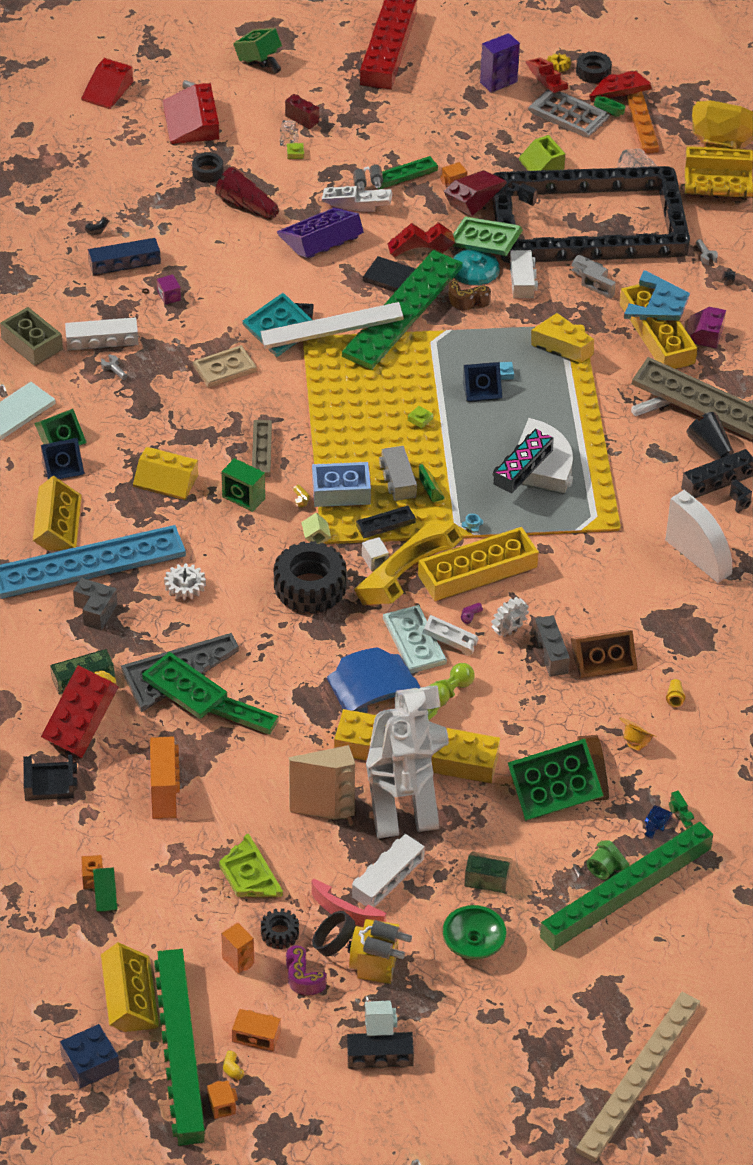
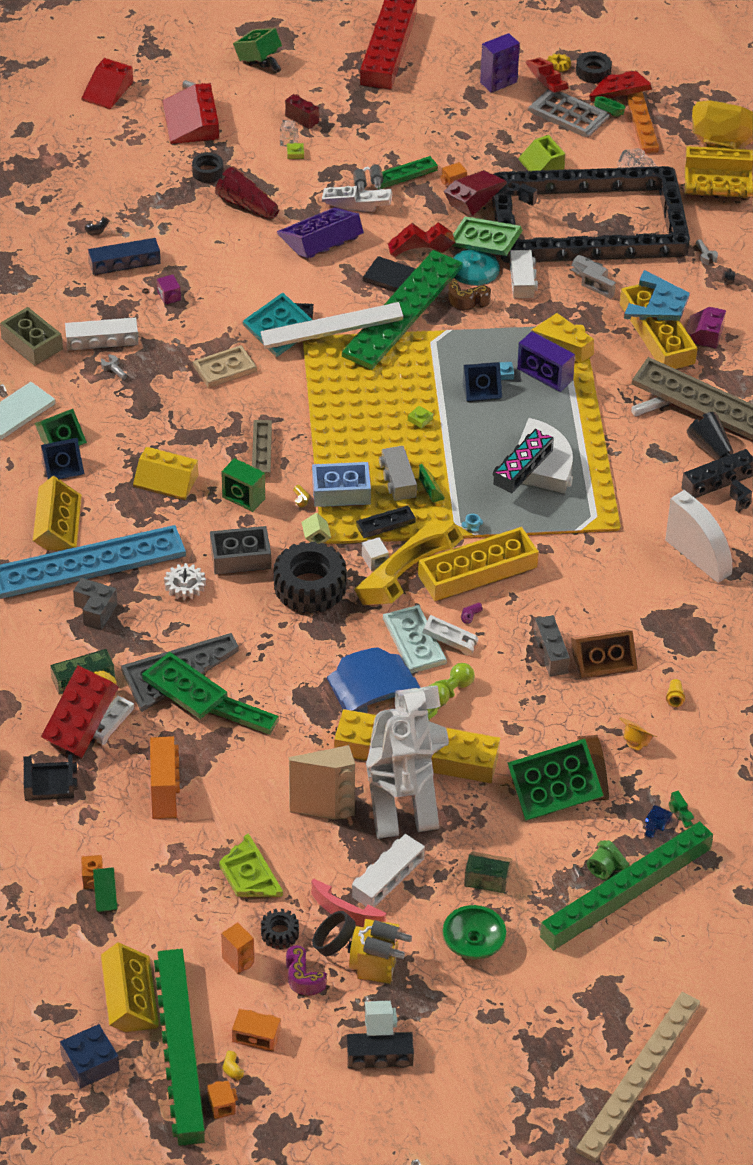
(114, 716): none -> white plate
(240, 550): none -> dark grey brick
(510, 617): white gear -> none
(546, 361): none -> dark purple brick

